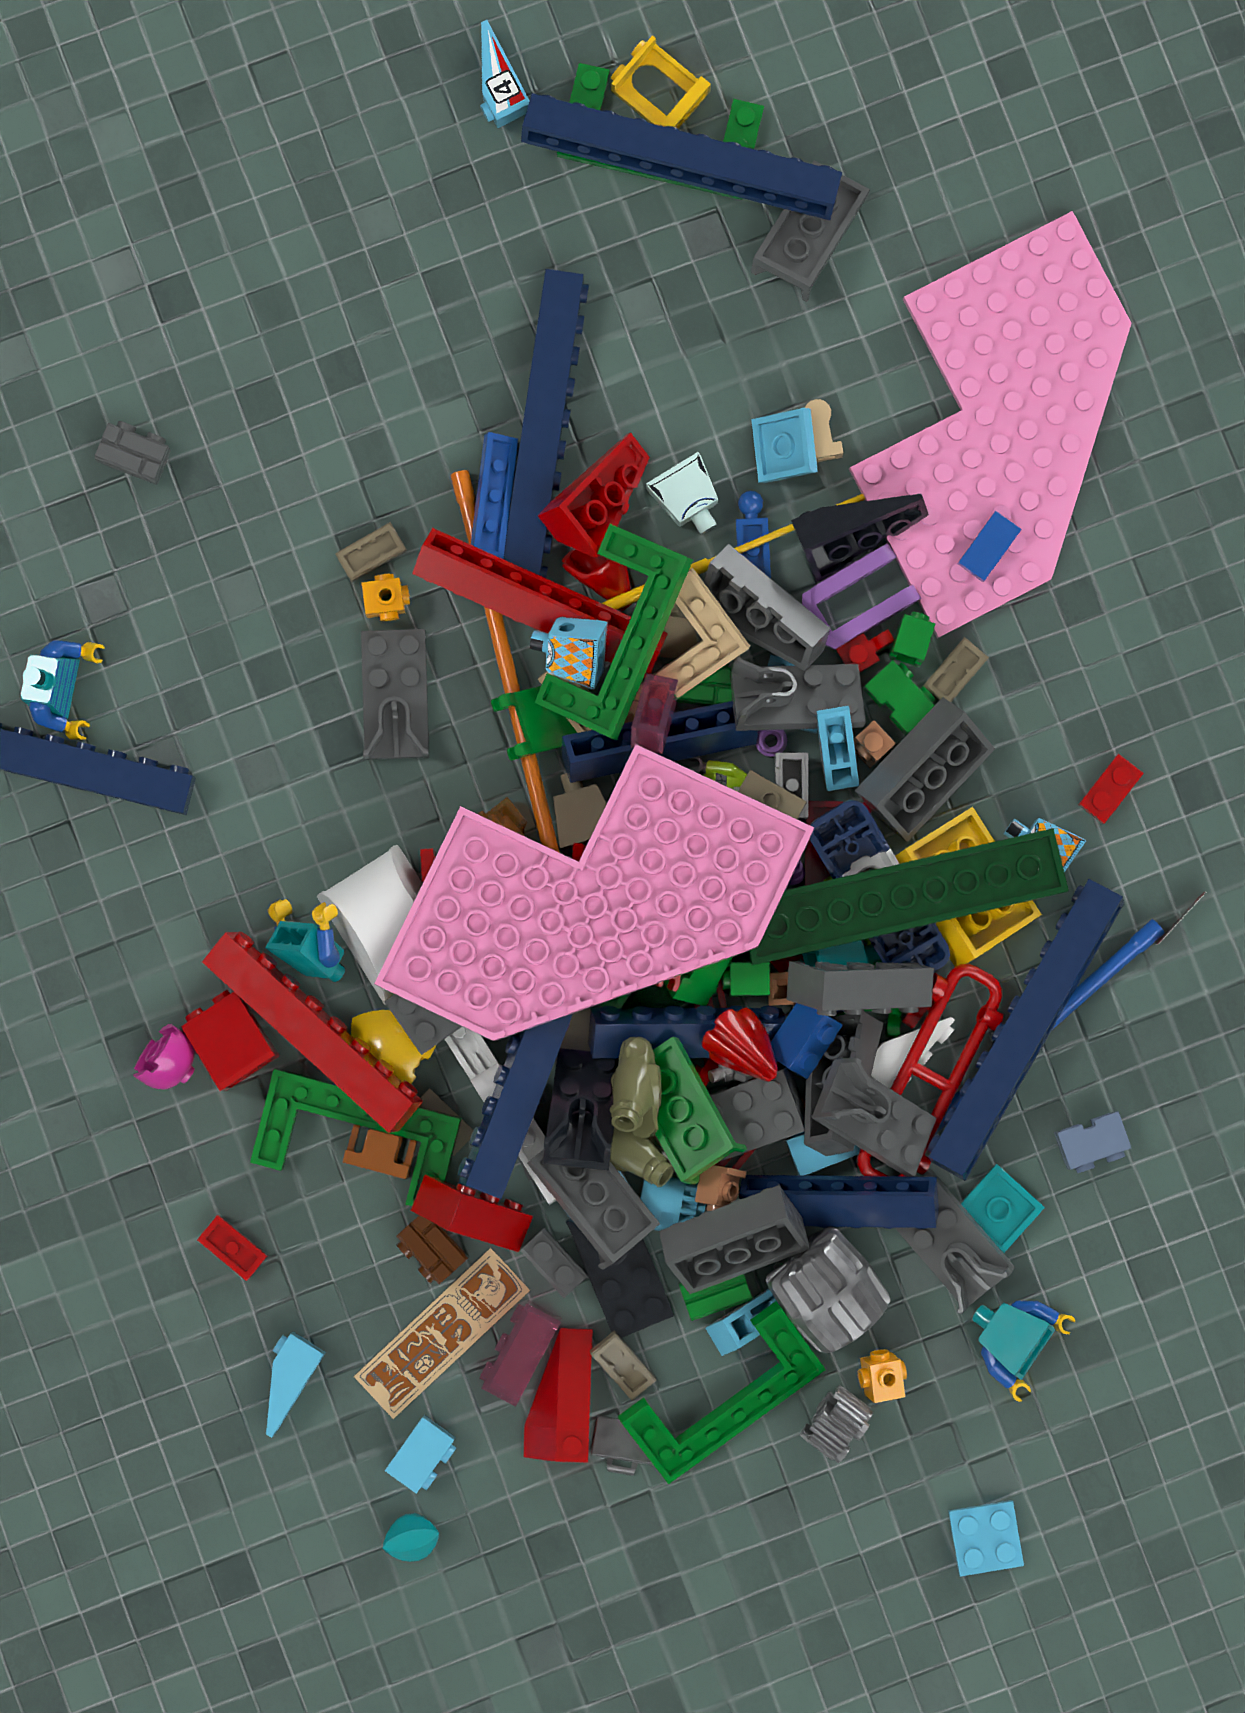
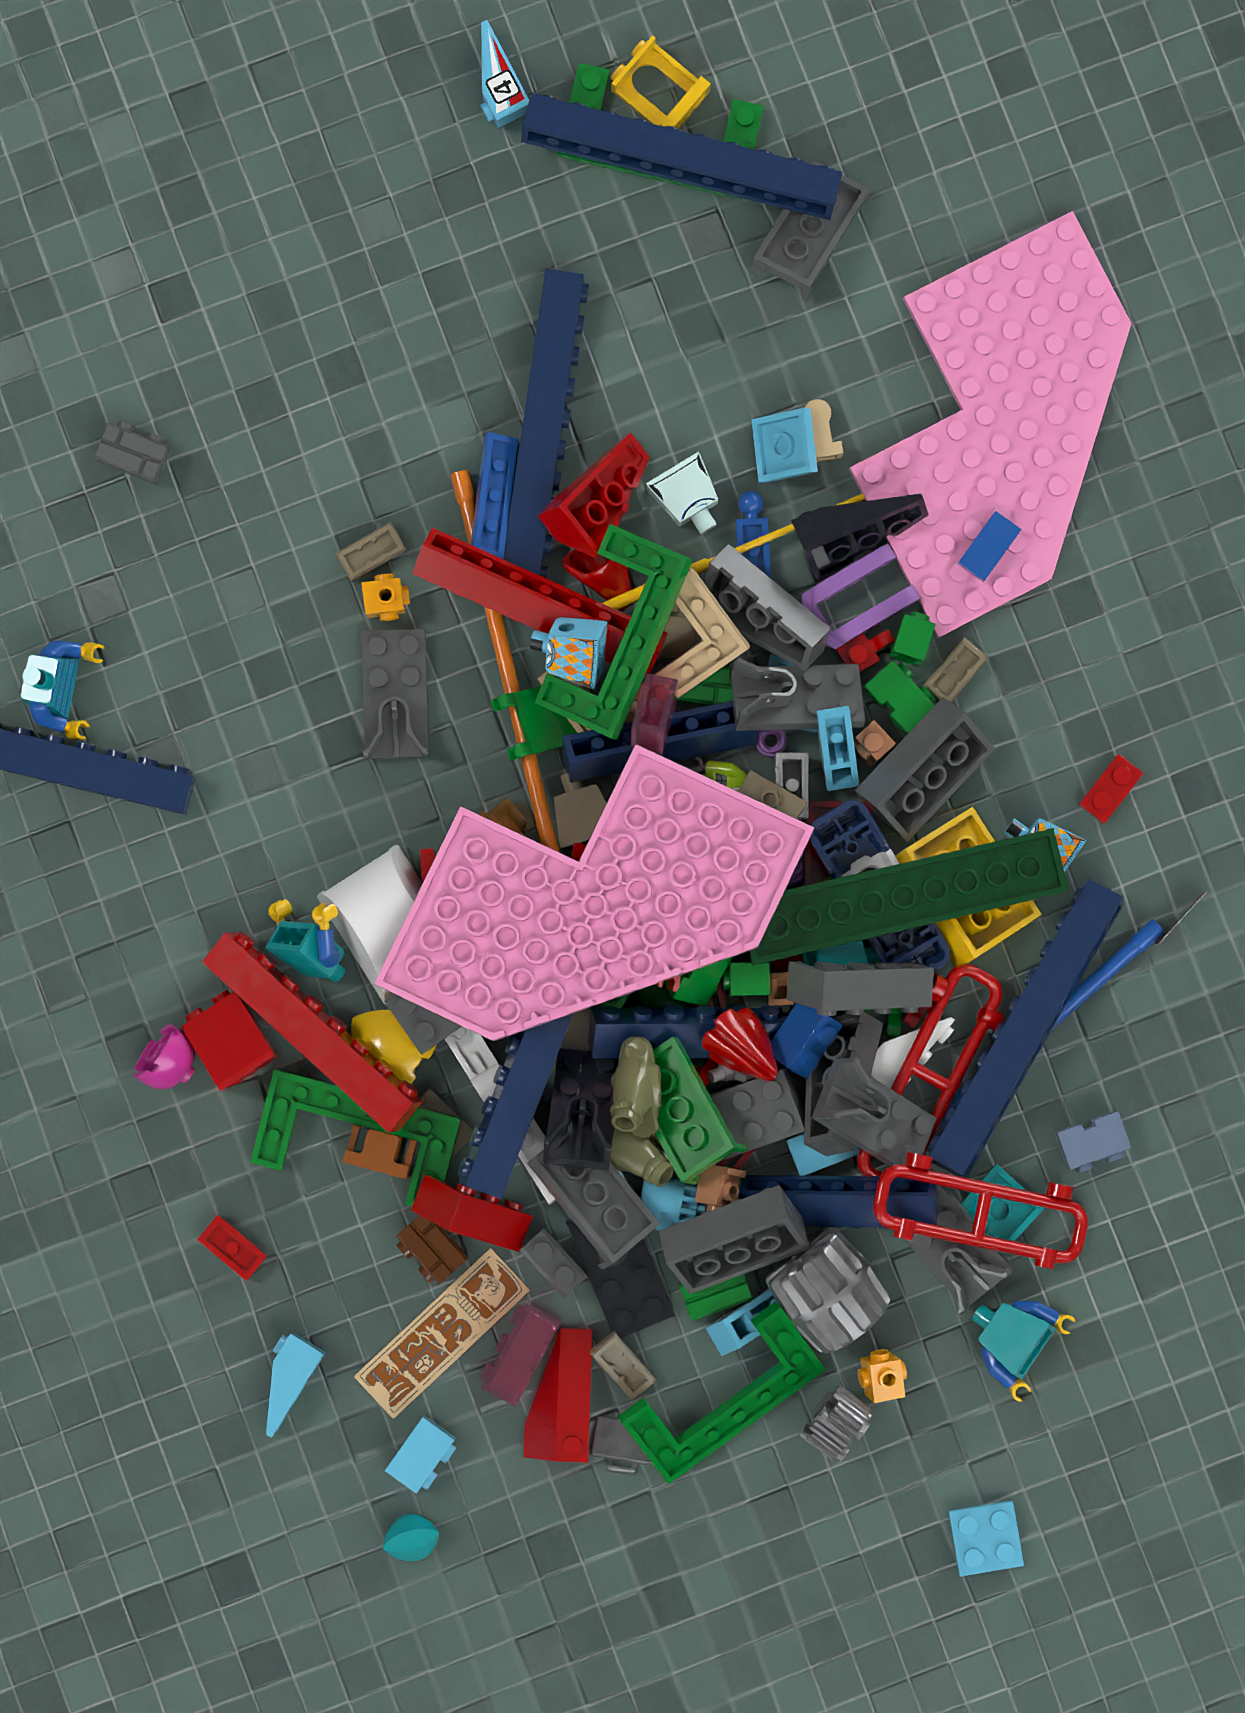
(918, 1168): none -> red bar

